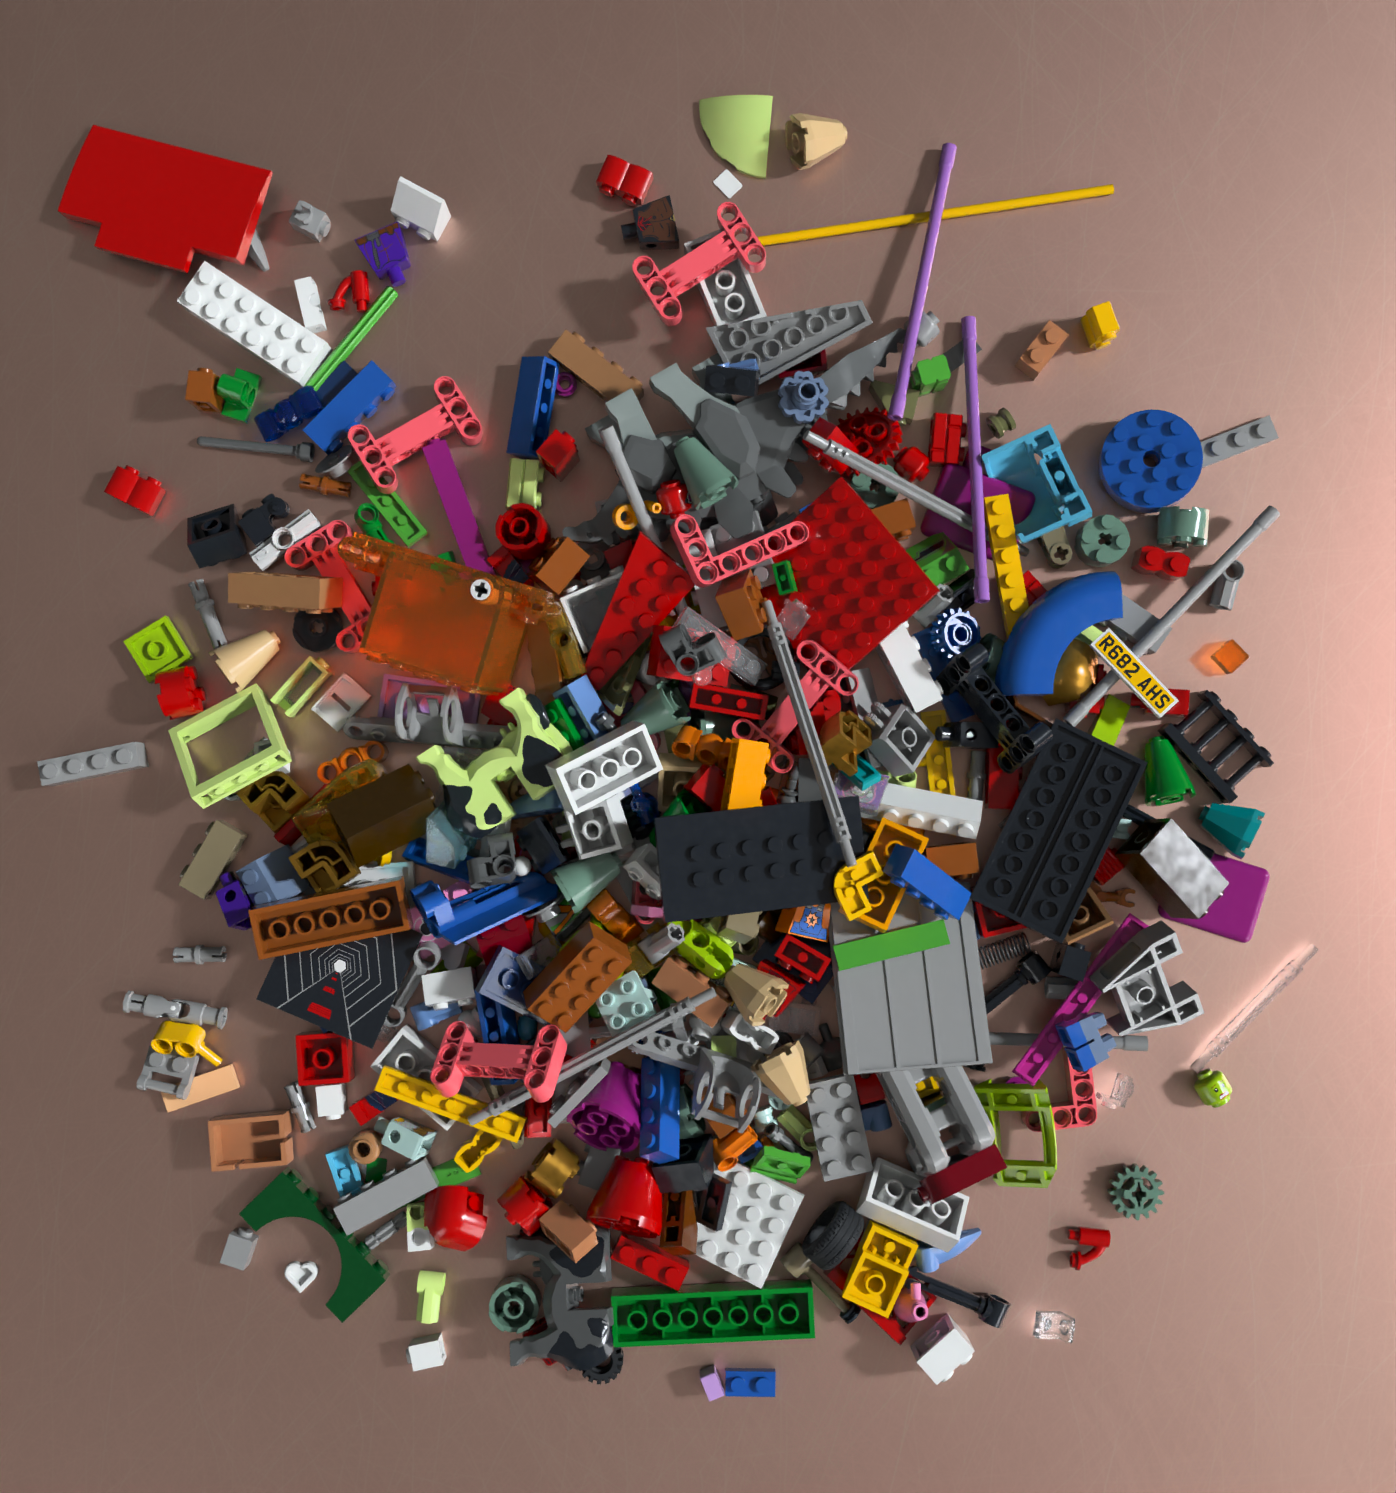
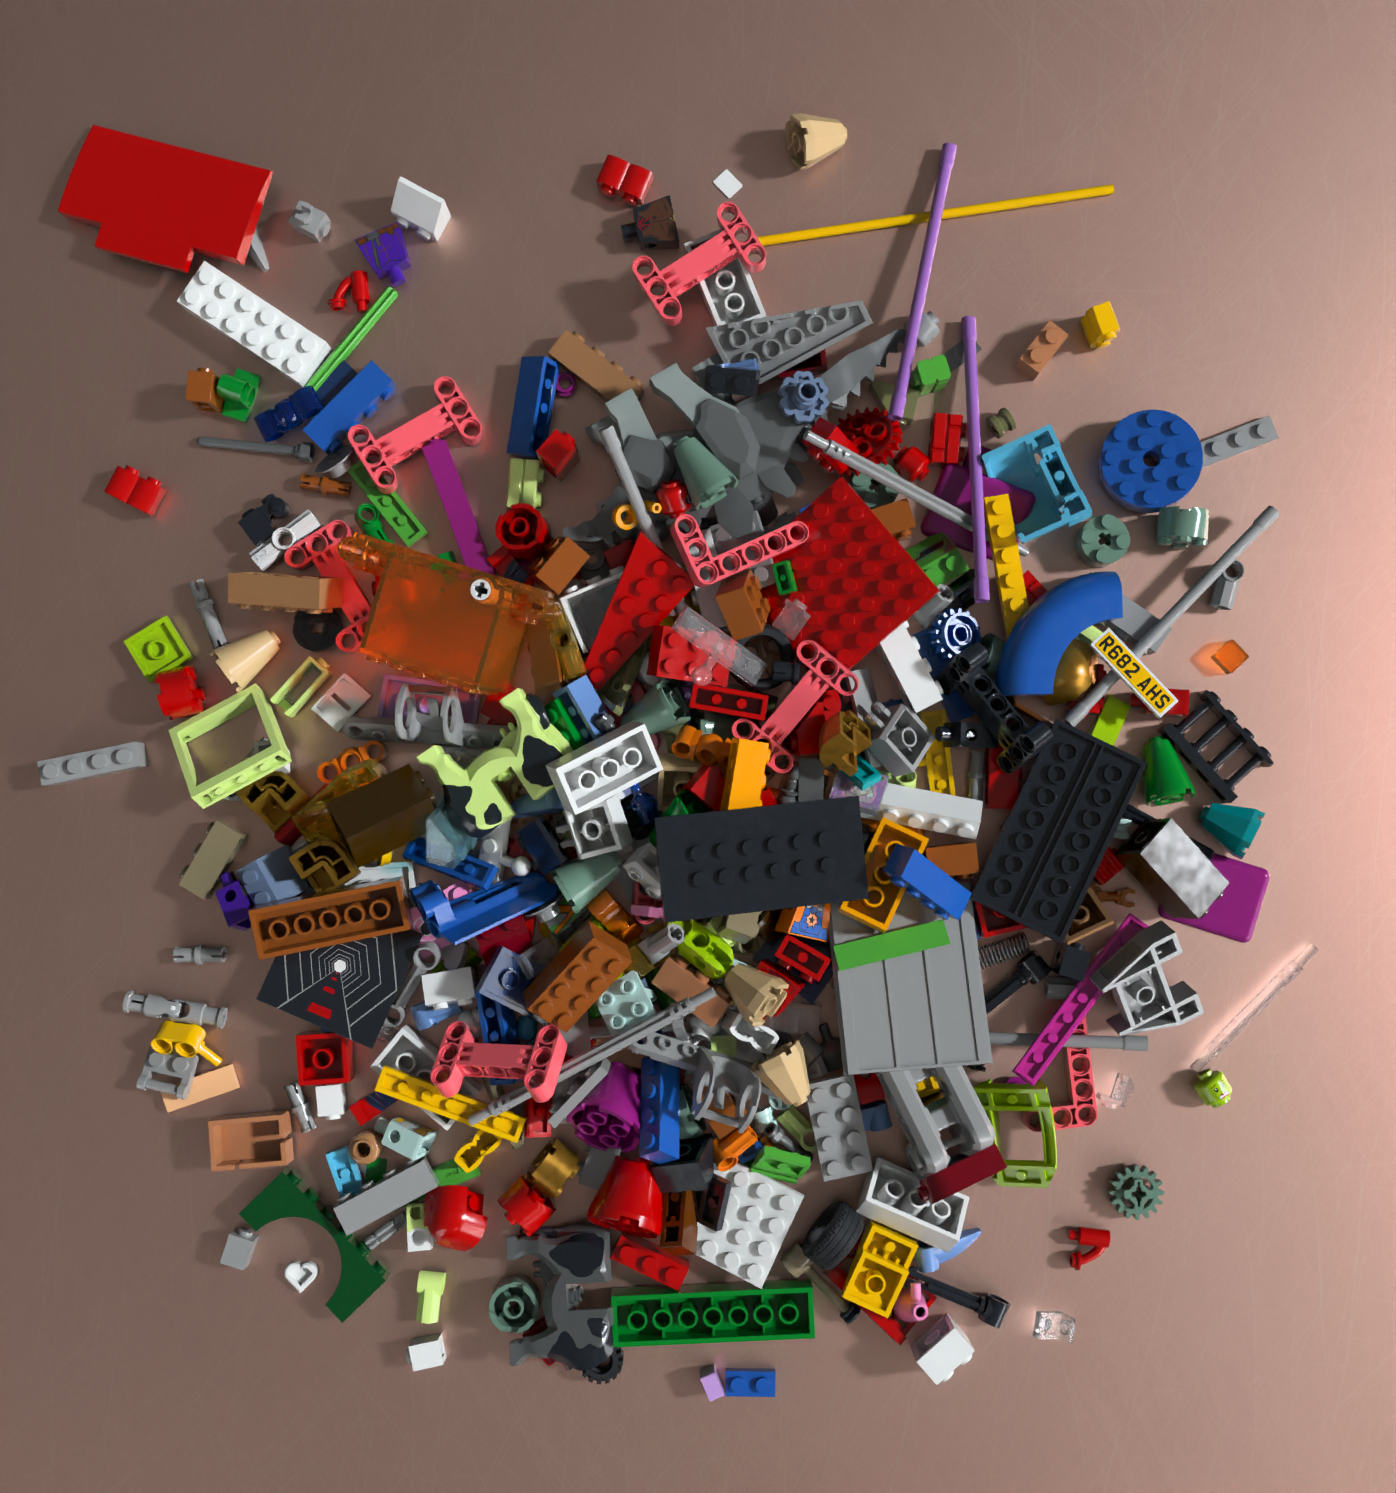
(215, 536): black slope -> none
(310, 305): white piece -> none
(484, 870): dark grey piece -> none
(569, 1230): nougat brick -> none
(704, 651): dark grey piece -> none
(739, 130): yellowish green brick -> none
(809, 734): light grey axle -> none
(849, 882): yellow plate -> none
(1056, 542): dark tan piece -> none
(1083, 1040): hips -> none
(1154, 560): red brick -> none

